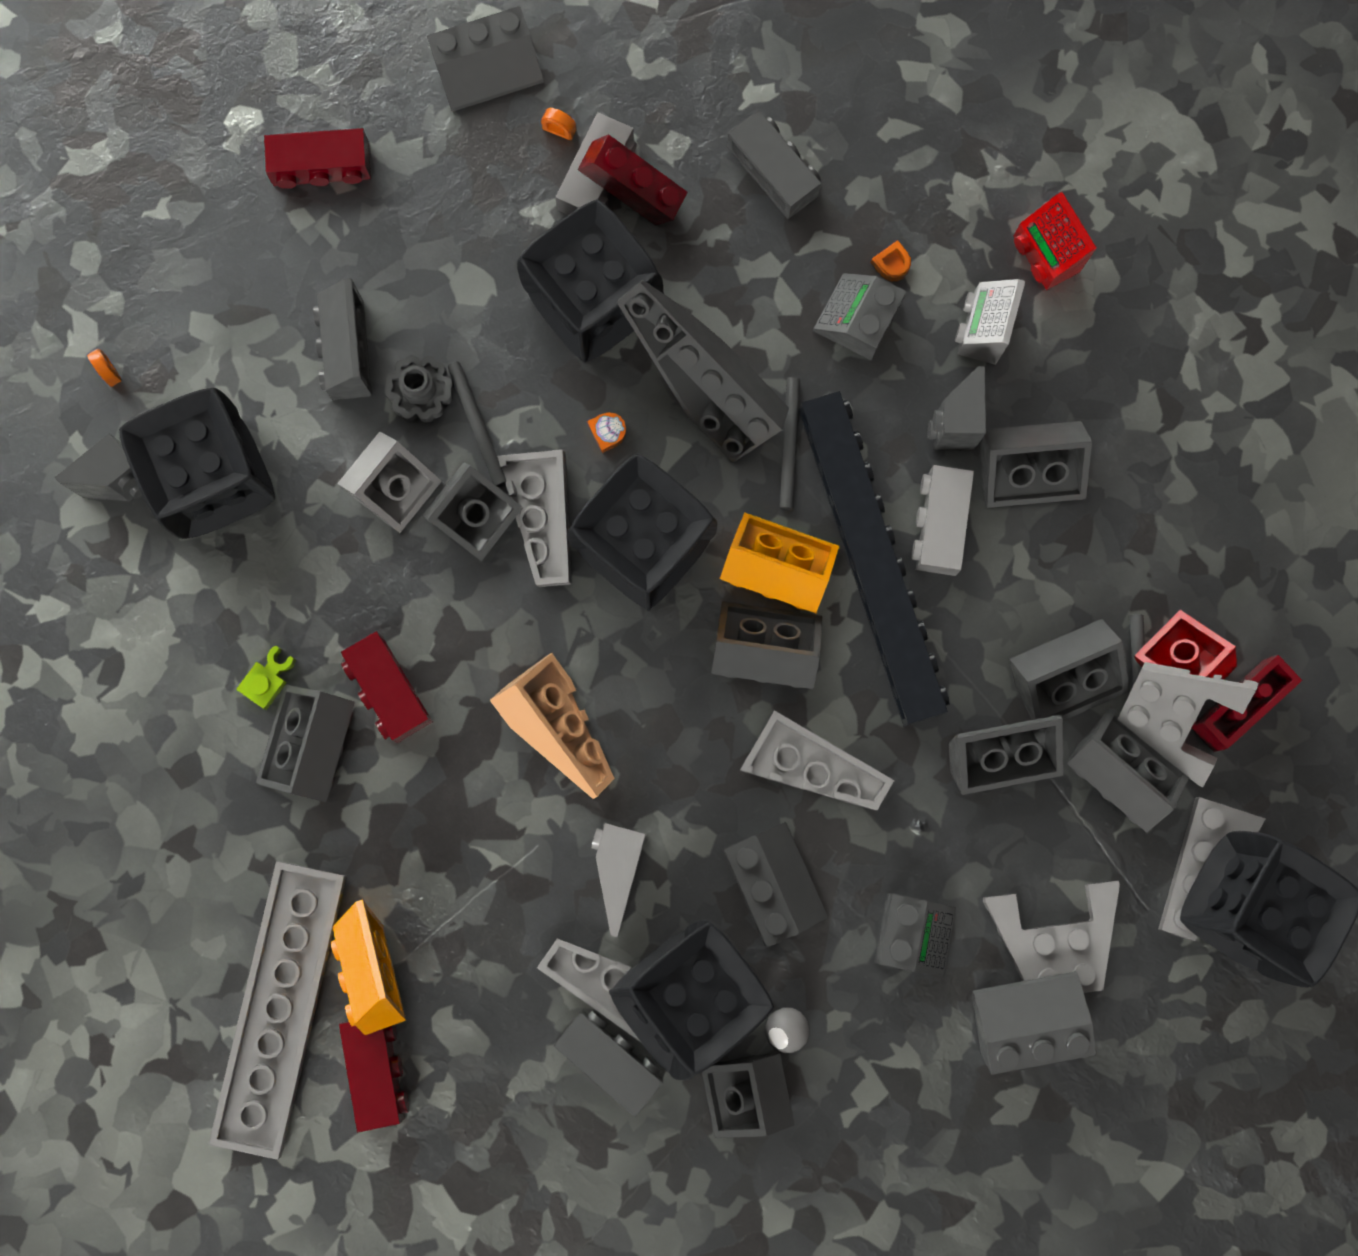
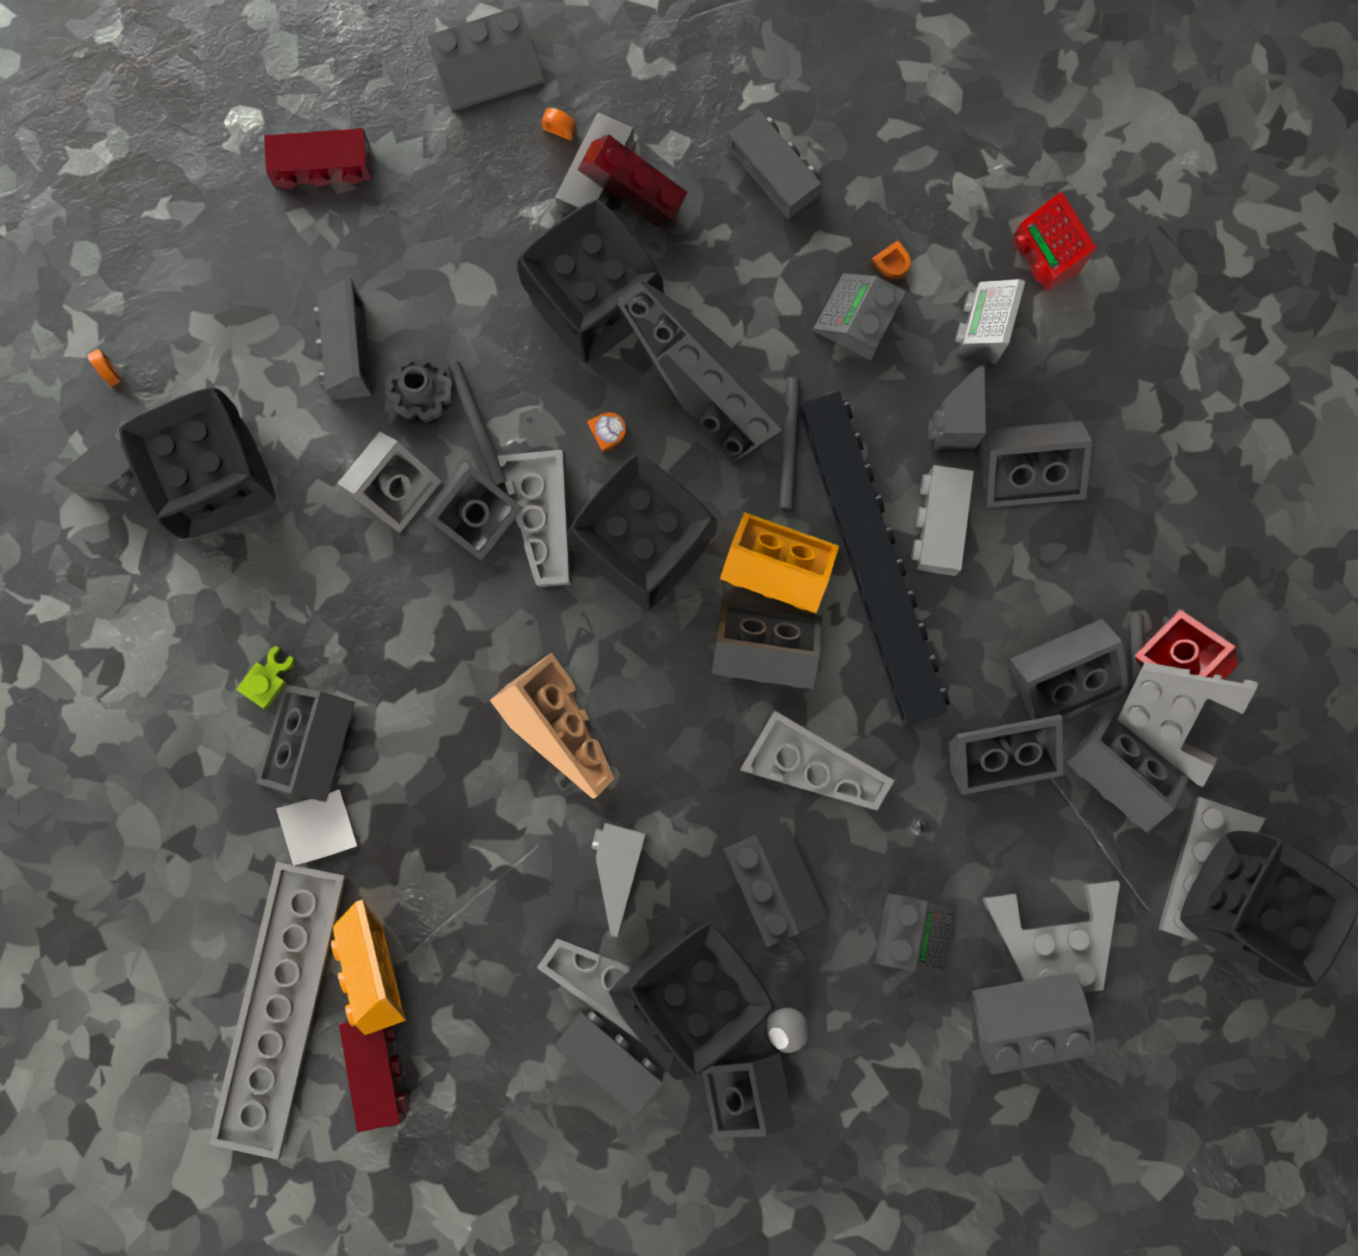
(316, 828): none -> white sticker
(385, 688): dark red brick -> none
(1223, 726): dark red brick -> none

